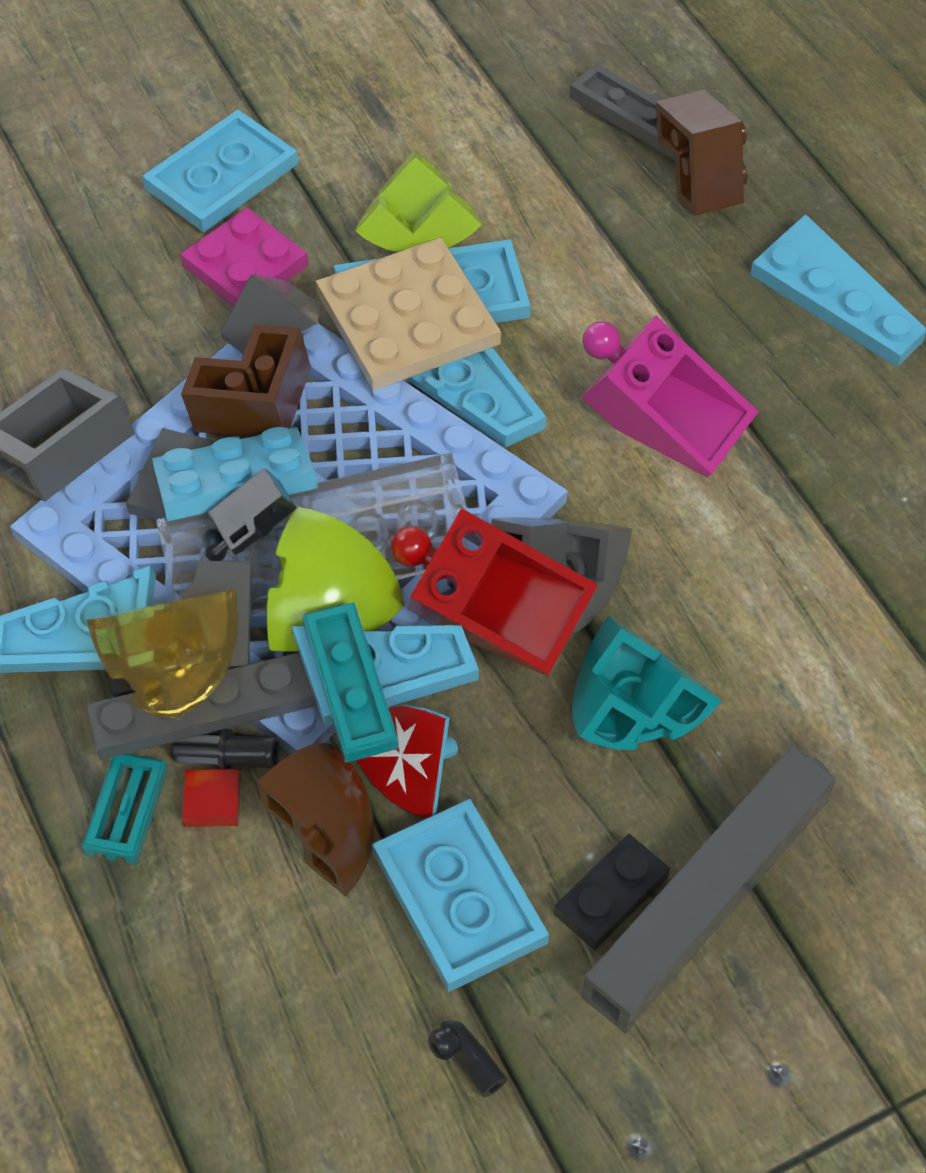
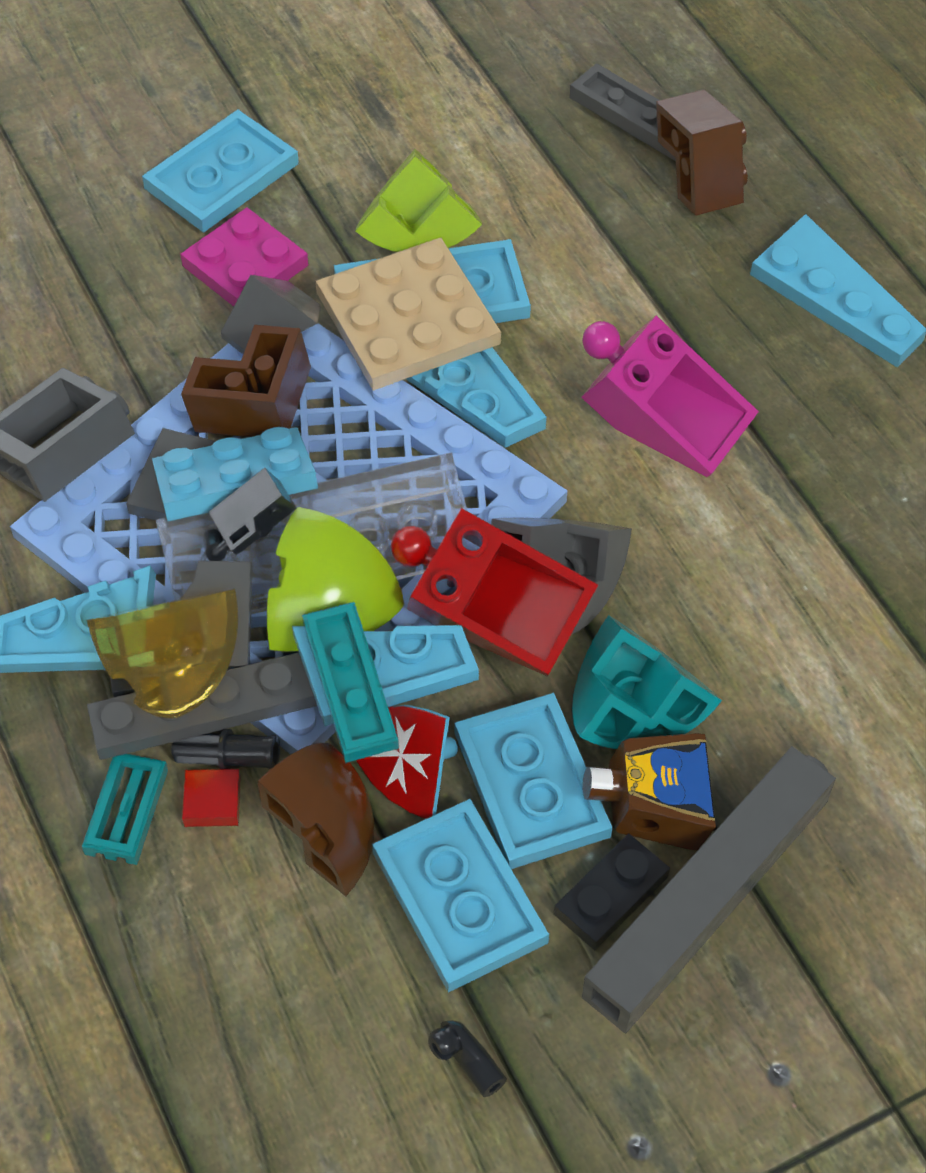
(531, 780): none -> medium azure plate
(658, 789): none -> torso

